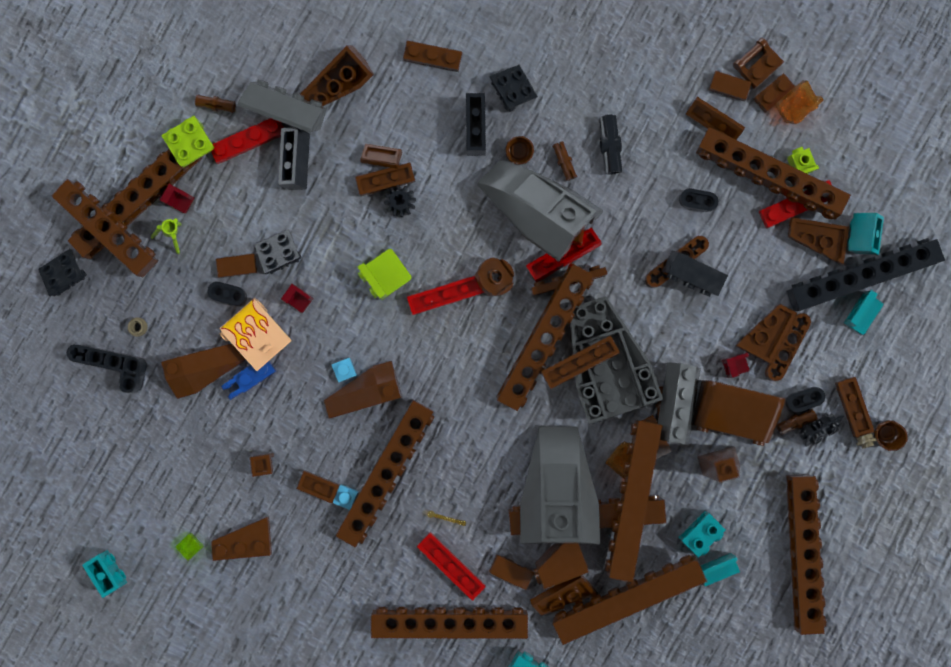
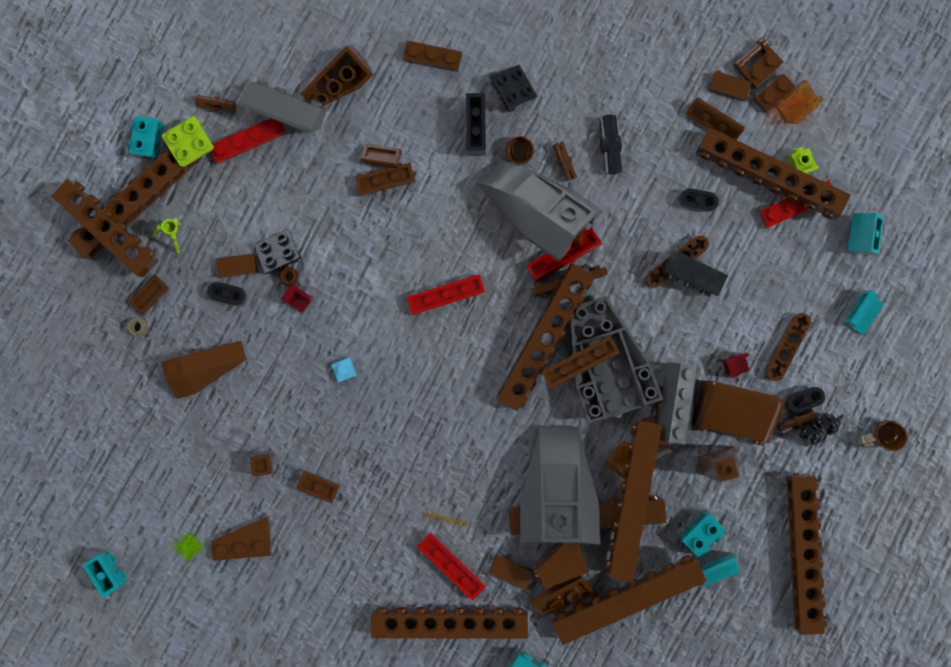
(60, 273): black hinge -> none
(106, 361): black beam -> none
(145, 137): none -> teal brick
(148, 295): none -> reddish brown tile
(177, 198): dark red panel -> none
(248, 379): blue hinge -> none
(255, 334): light nougat door -> none
(283, 274): none -> reddish brown plate
(294, 158): black brick -> none
(345, 497): medium azure plate -> none
(347, 530): reddish brown brick -> none
(369, 389): reddish brown wedge -> none
(384, 274): lime bracket -> none
(407, 198): black gear -> none
(490, 286): reddish brown plate -> none
(768, 334): reddish brown wing -> none
(821, 237): reddish brown wing -> none
(854, 407): reddish brown plate -> none
(929, 252): black brick -> none

